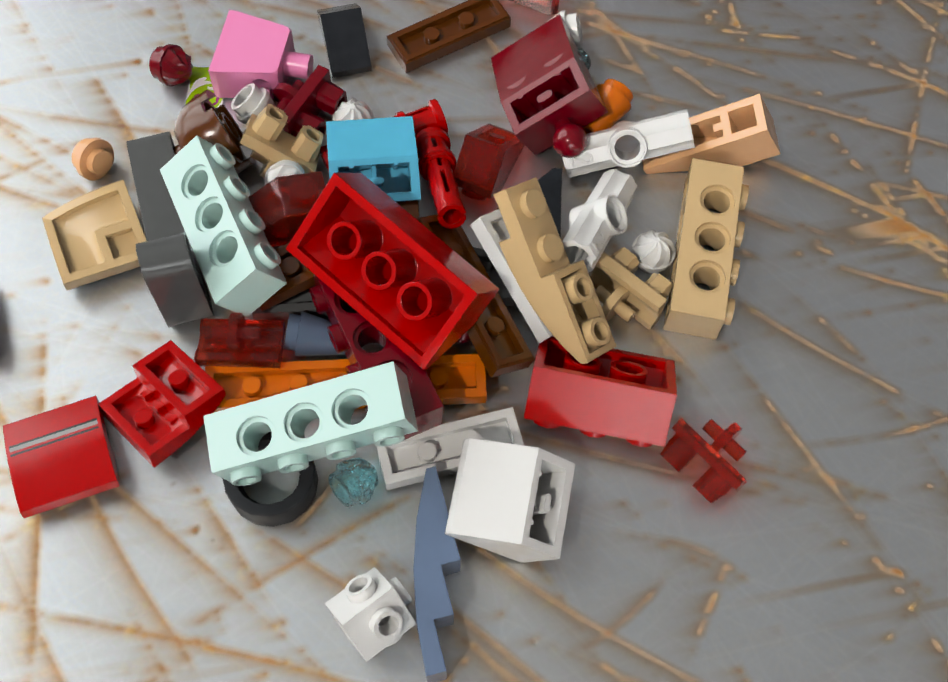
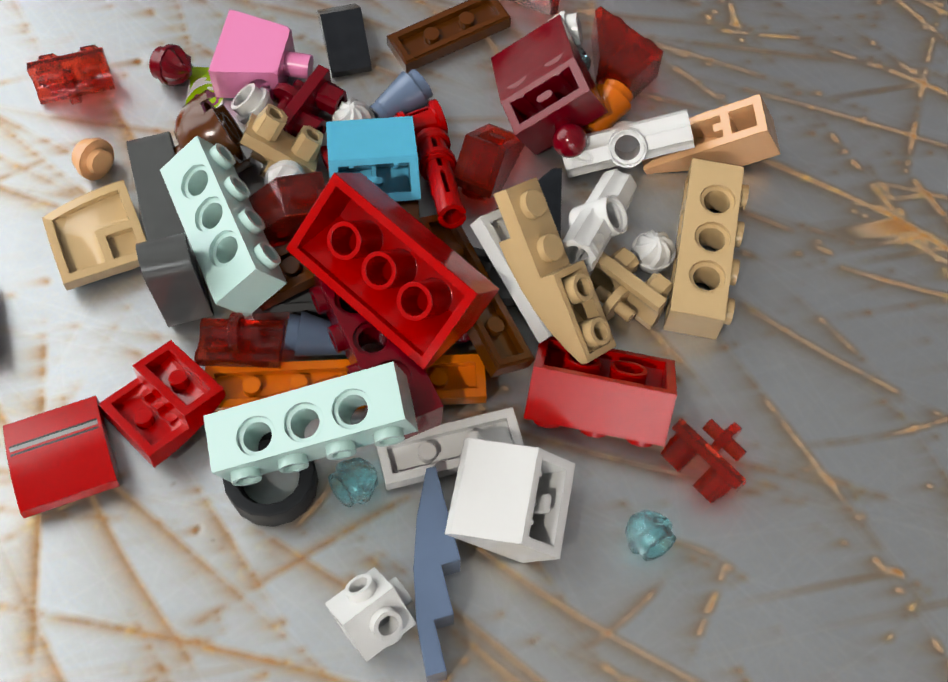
(71, 75): none -> clear red hips
(404, 94): none -> sand blue cone
(623, 53): none -> clear red slope
(649, 534): none -> clear light blue plate

